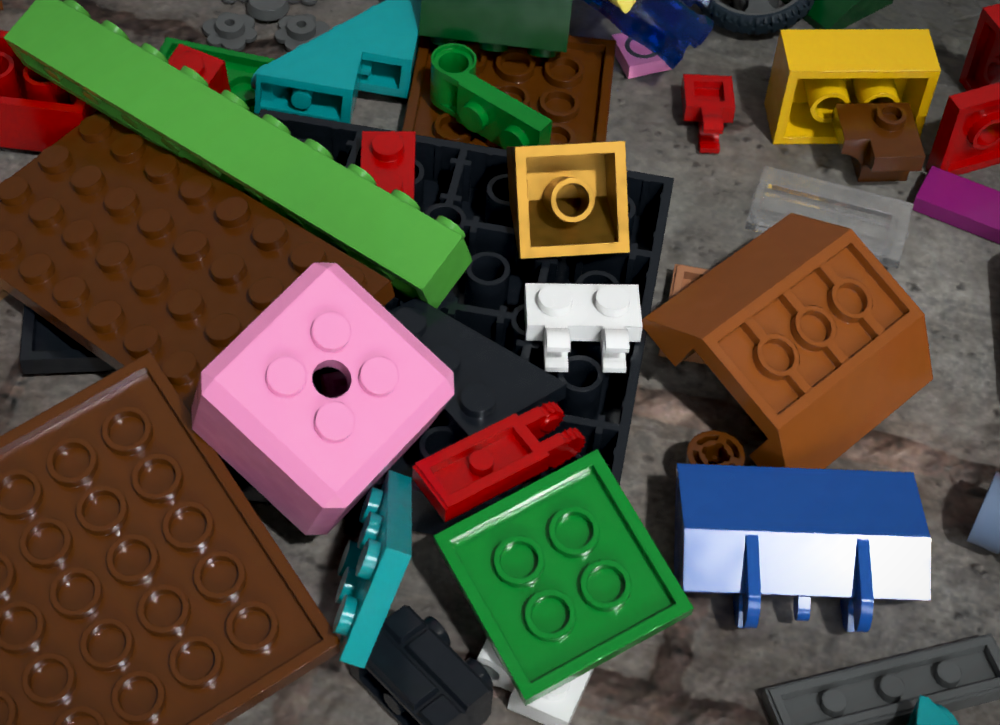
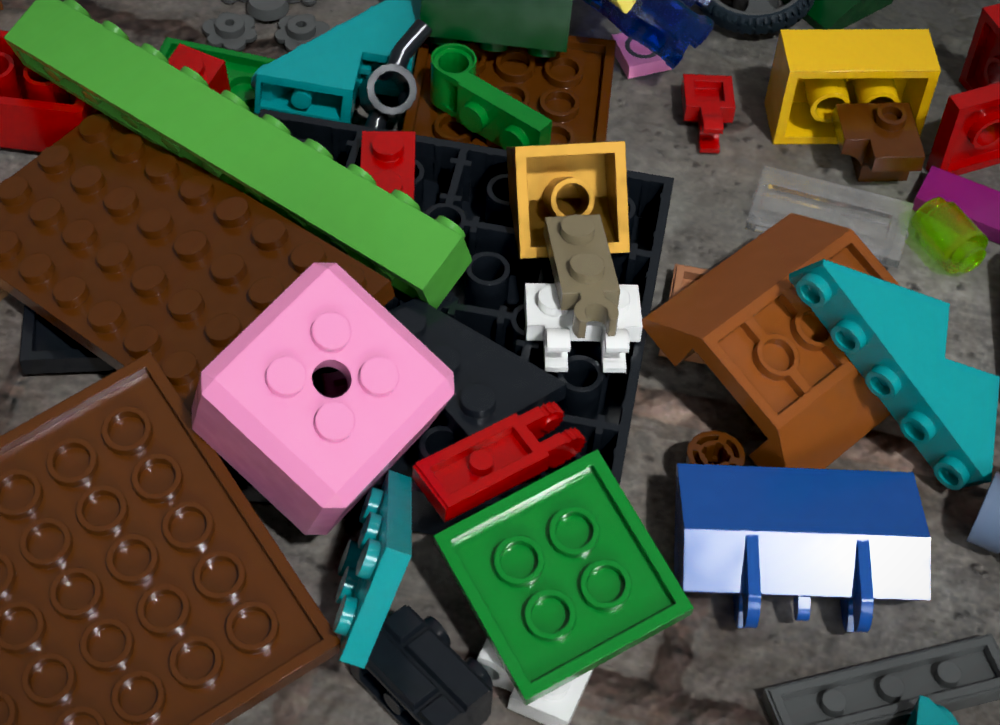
(397, 72): none -> black piece
(583, 270): none -> dark tan plate
(900, 351): none -> teal slope
(949, 235): none -> clear neon green brick

